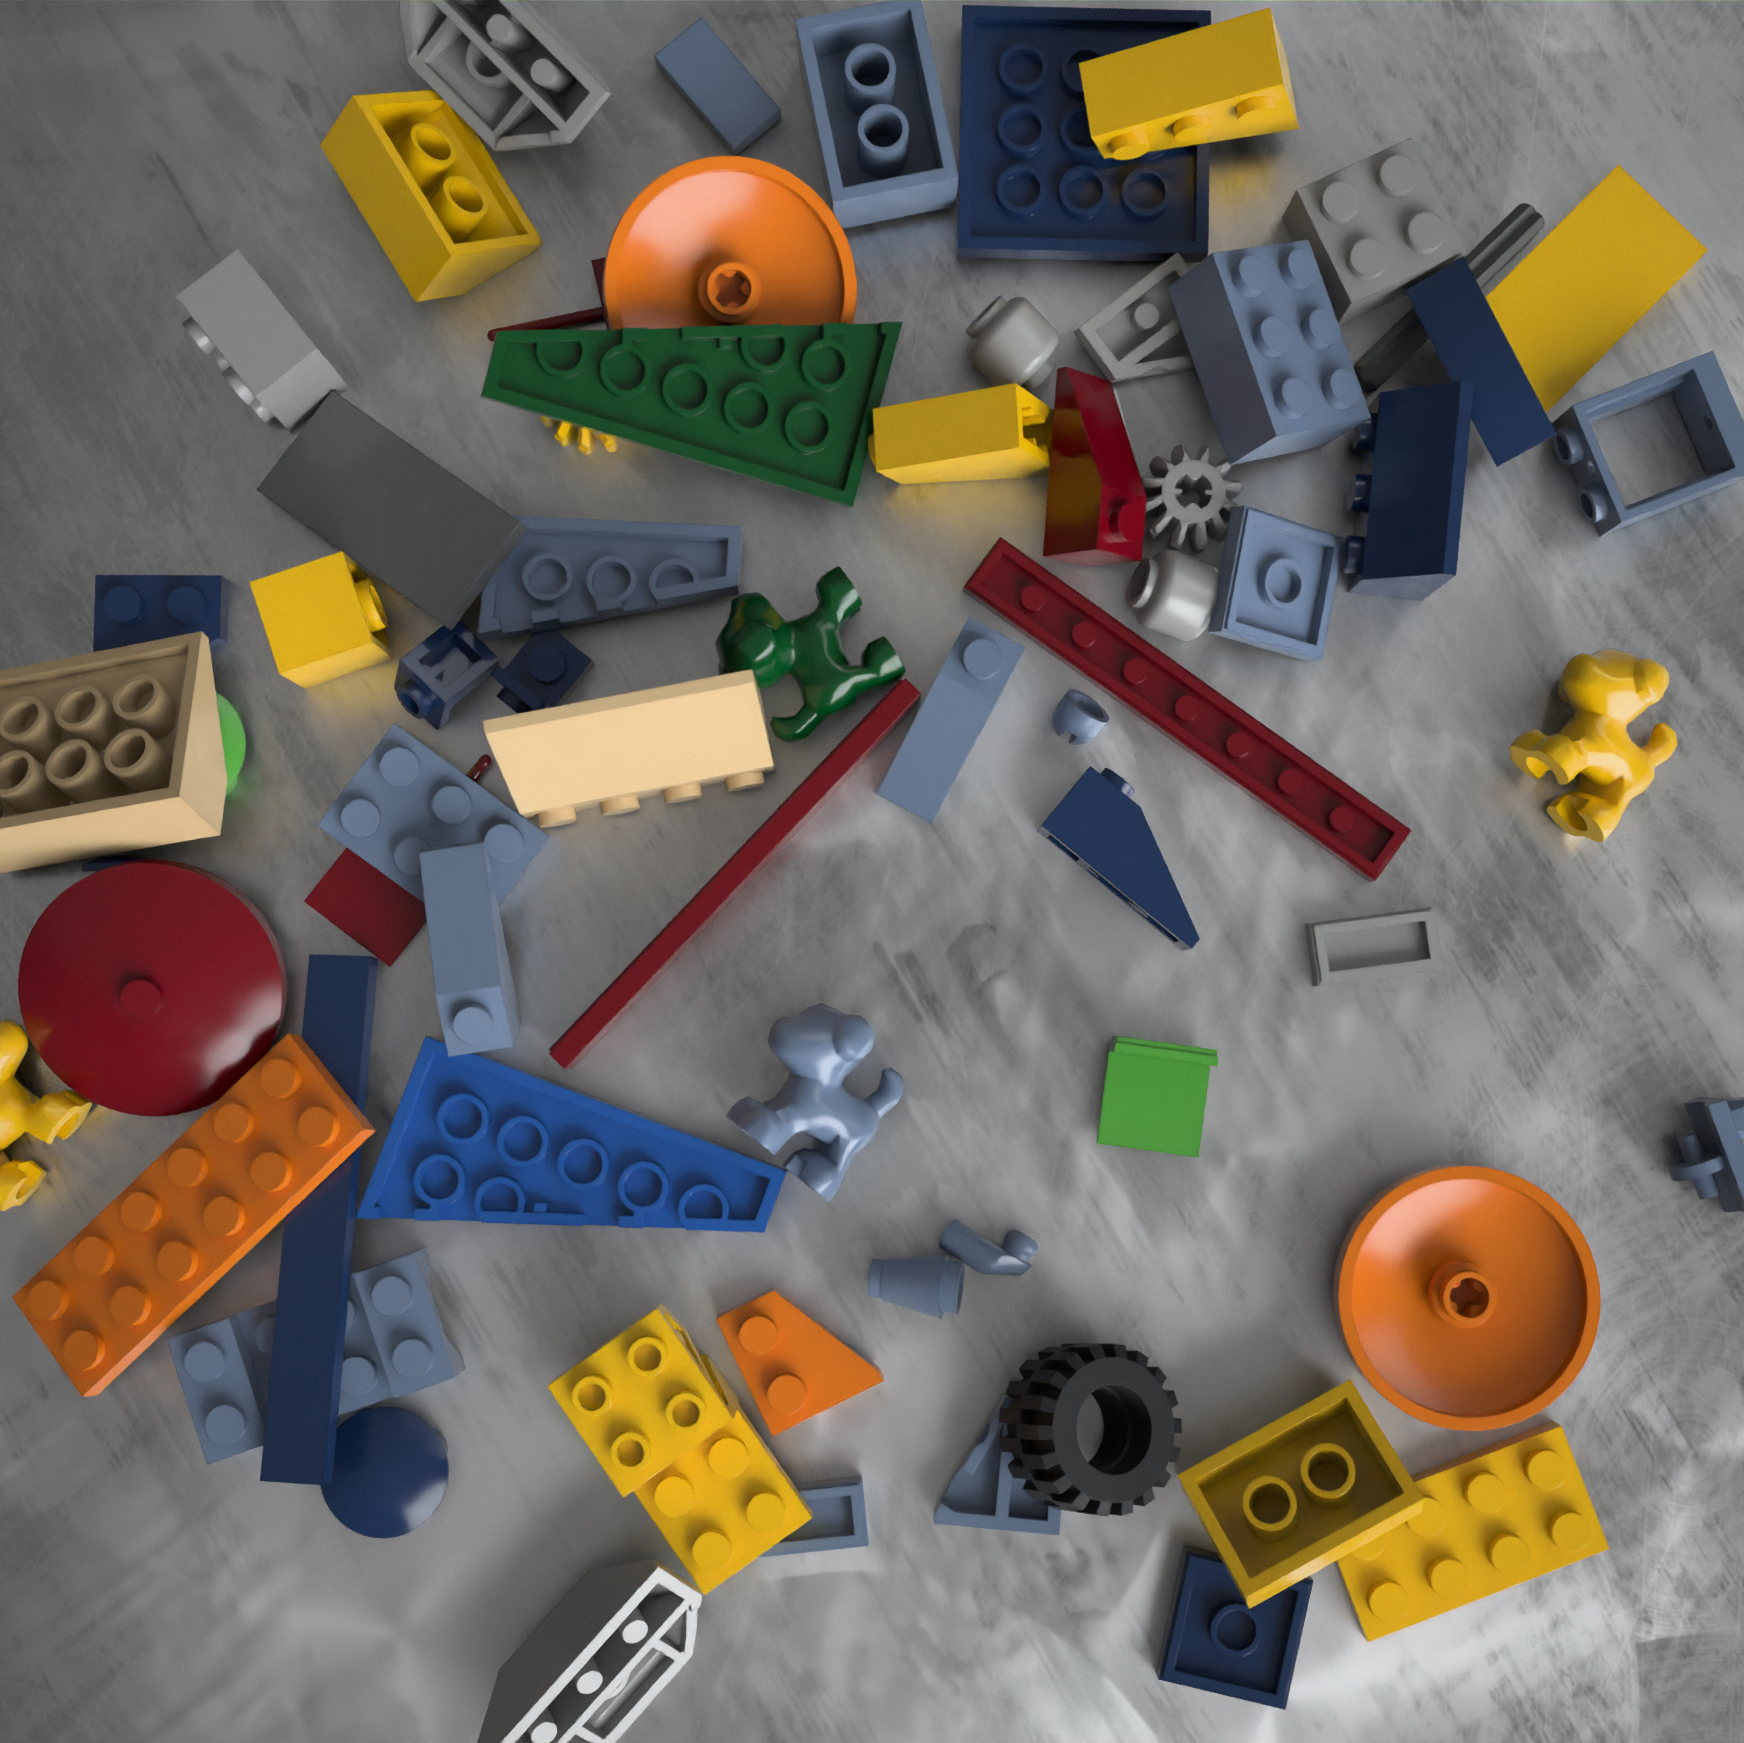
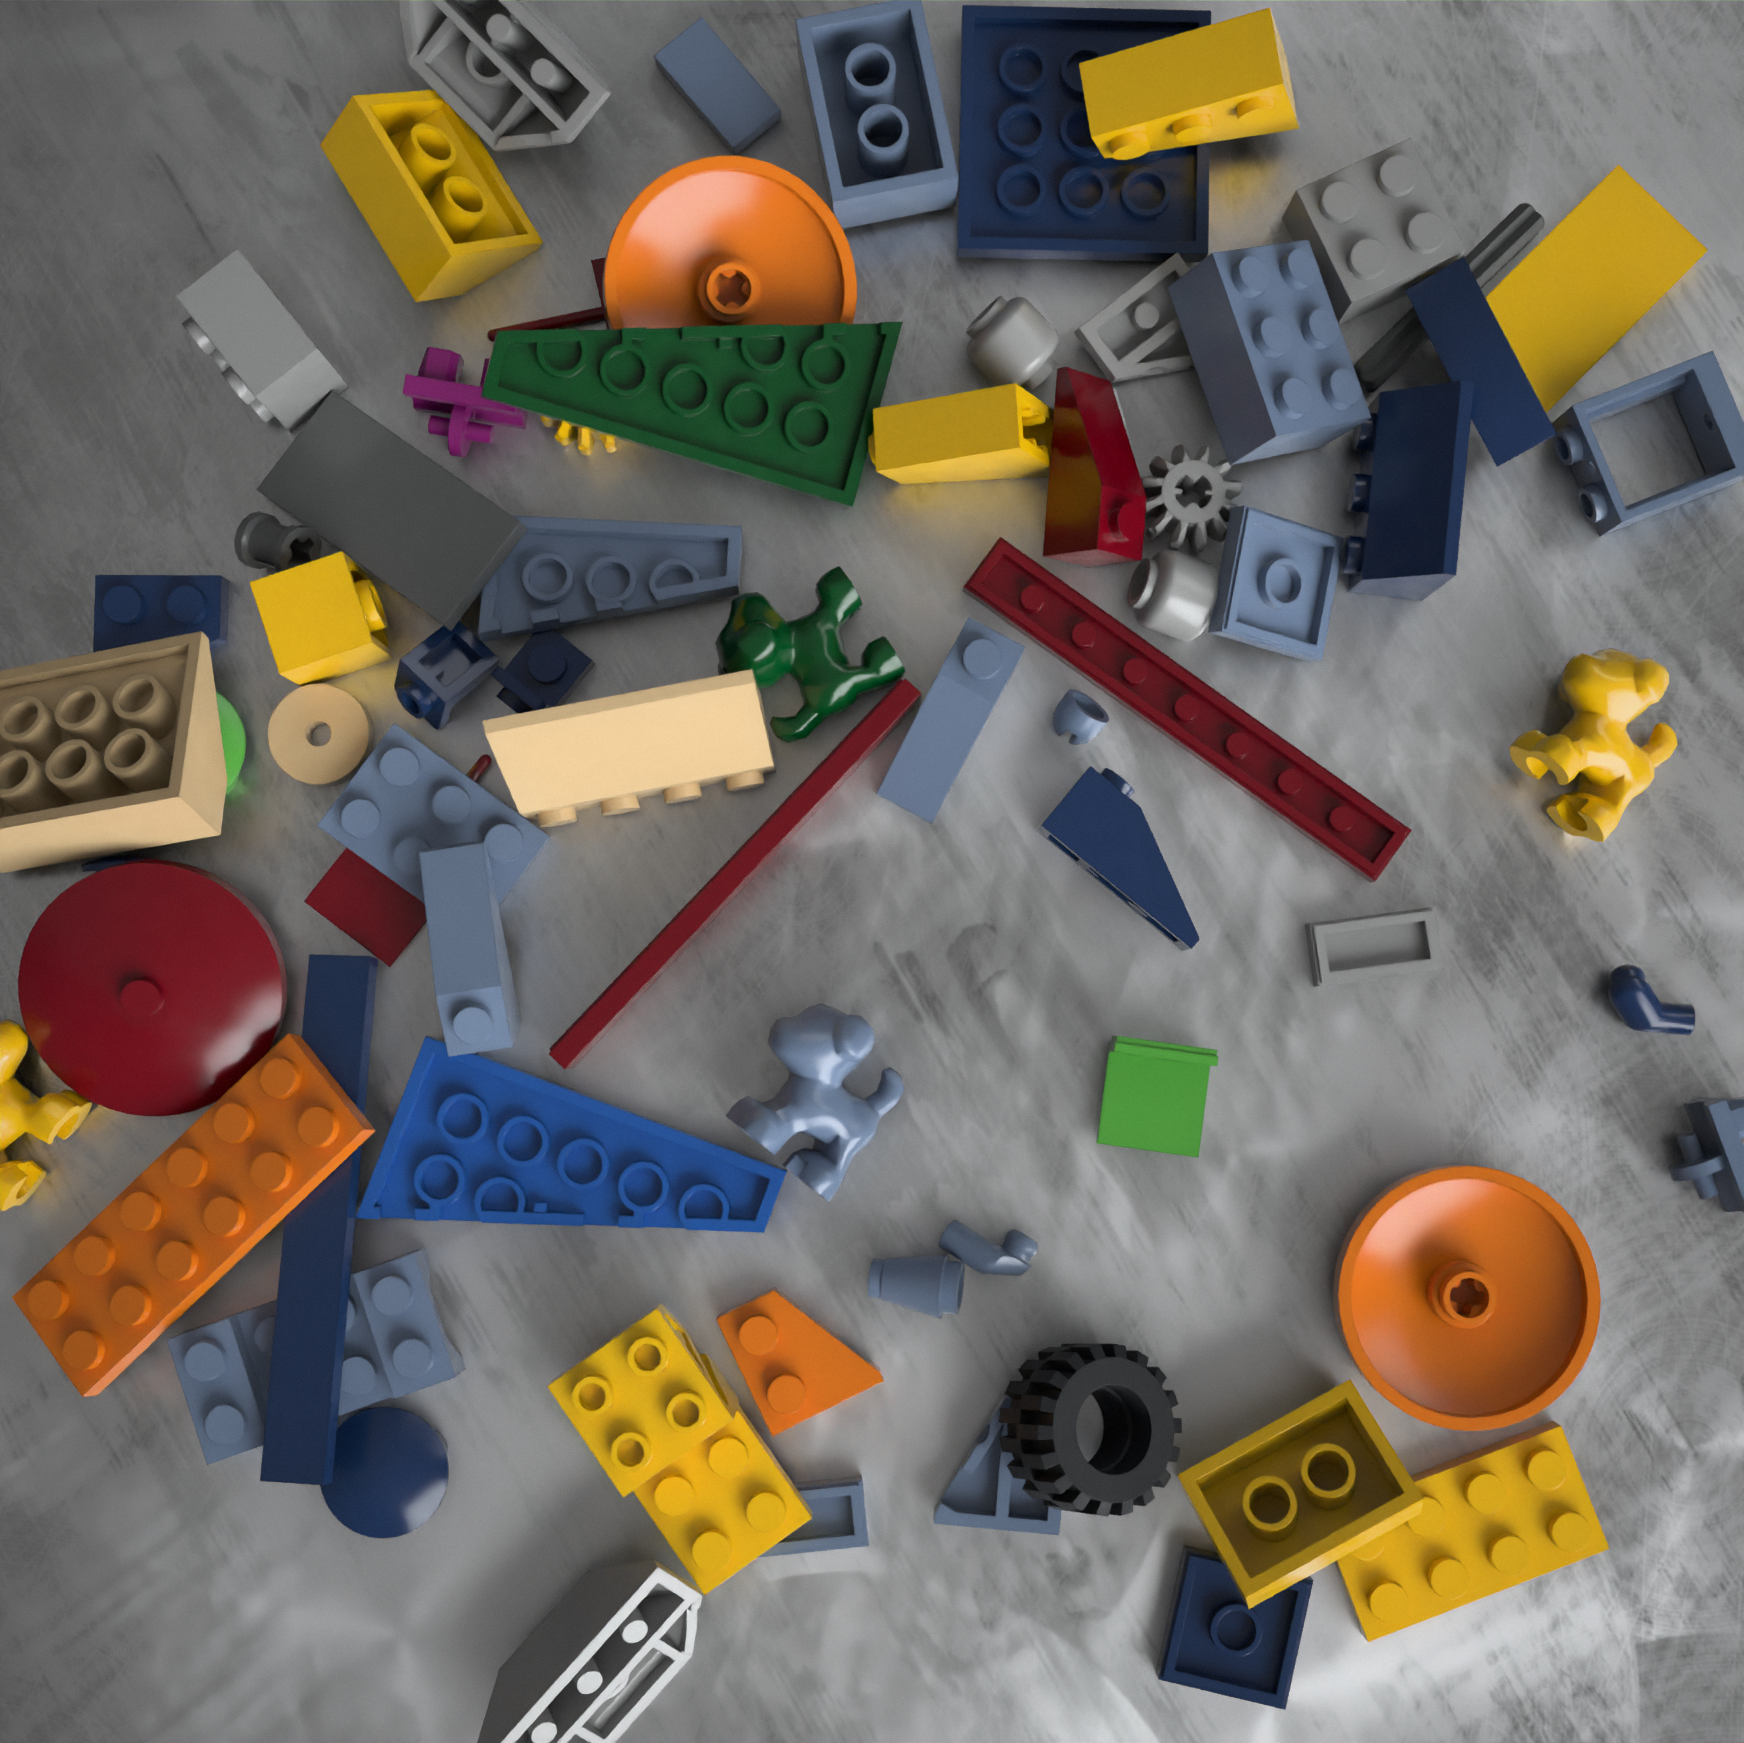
(267, 543): none -> dark grey bush
(292, 731): none -> tan piece
(440, 392): none -> magenta hips
(1642, 1009): none -> dark blue arm

